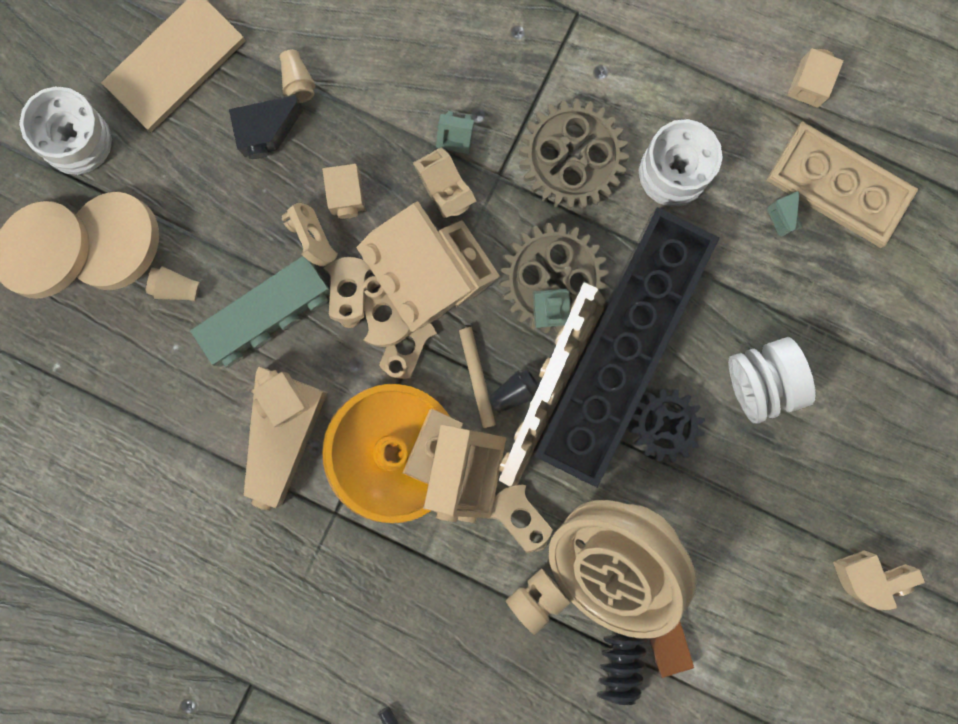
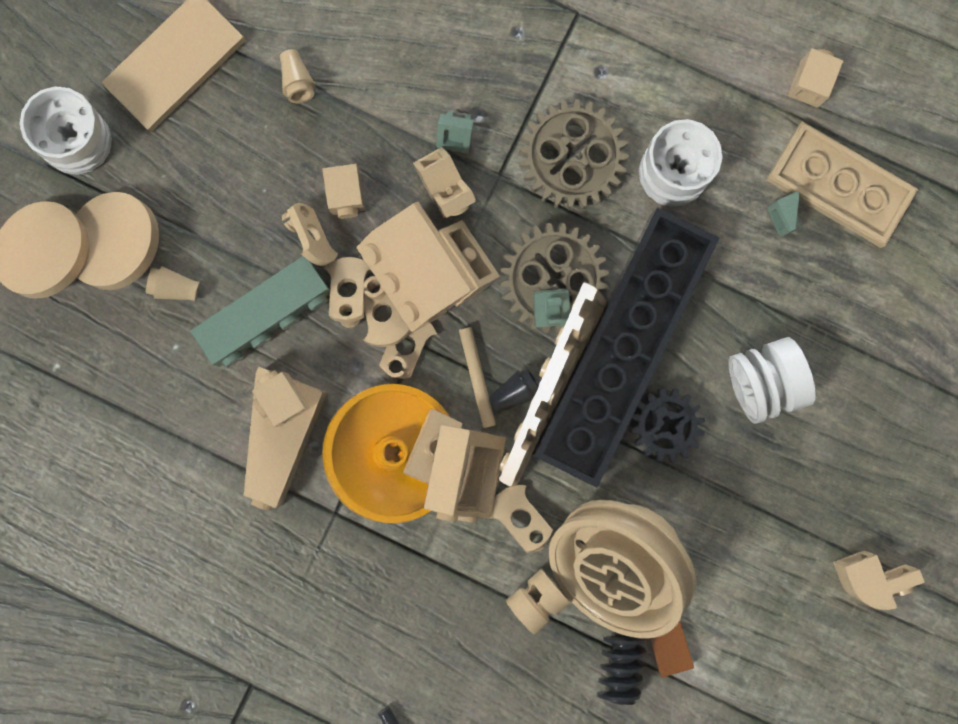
(264, 125): black slope -> none

